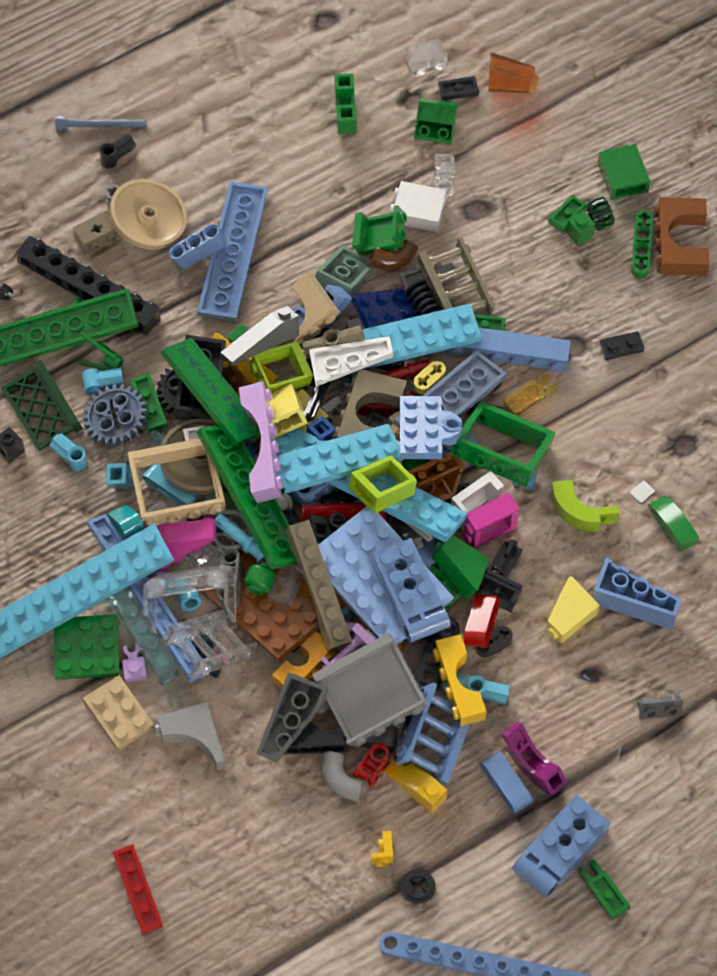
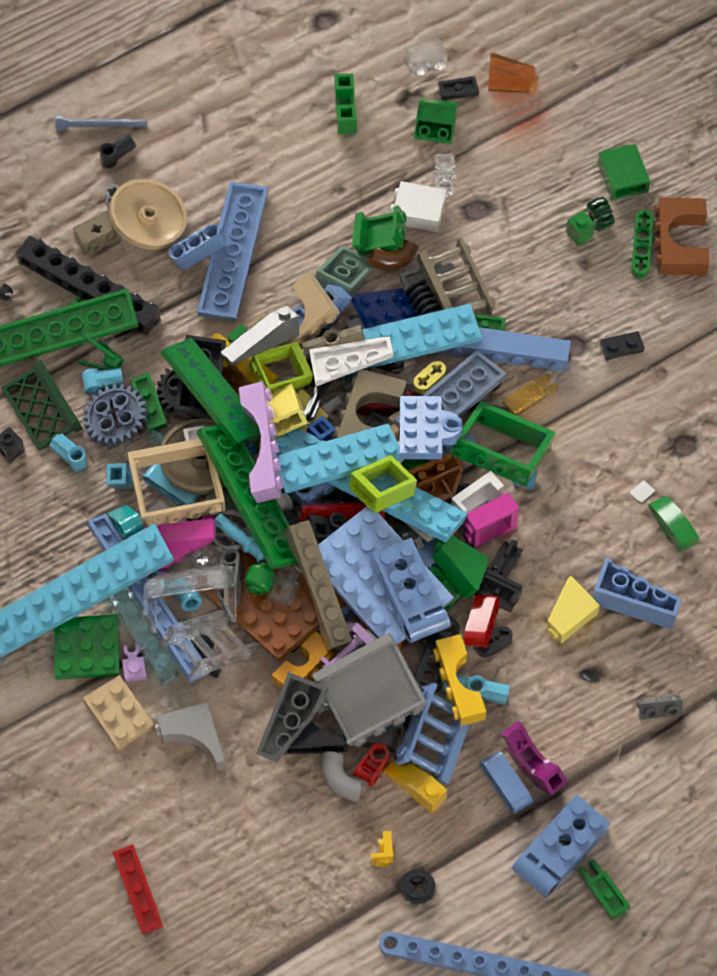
(408, 371): red pin -> none
(567, 210): green plate -> none
(577, 513): lime arch -> none

